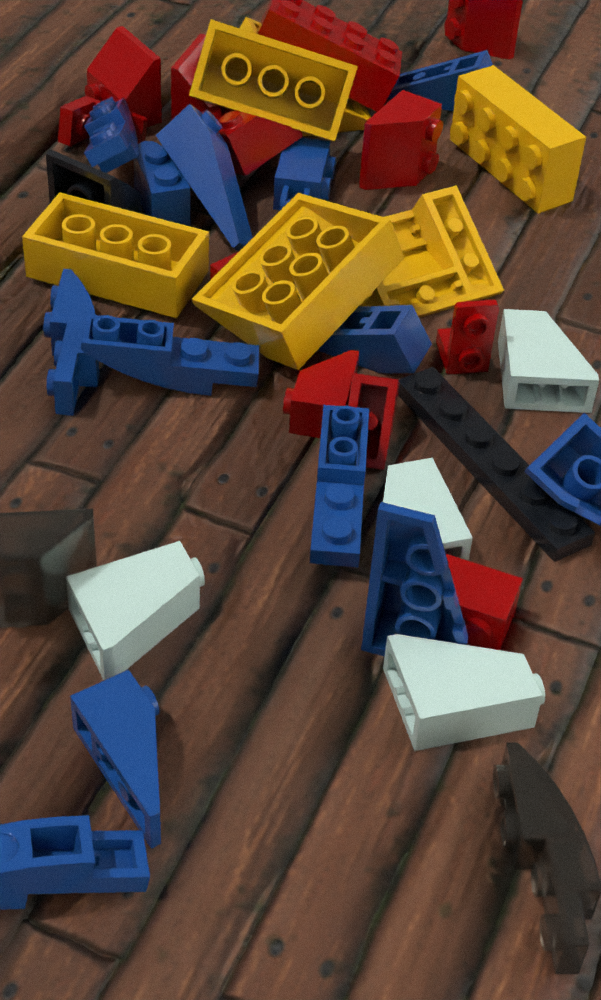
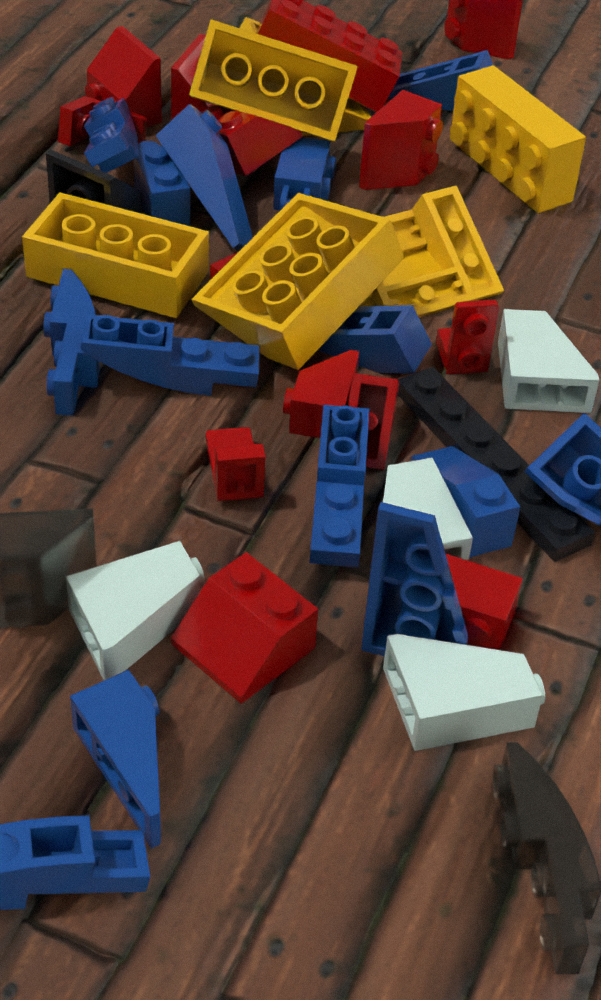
(236, 463): none -> red bracket
(246, 627): none -> red slope
(480, 497): none -> blue slope

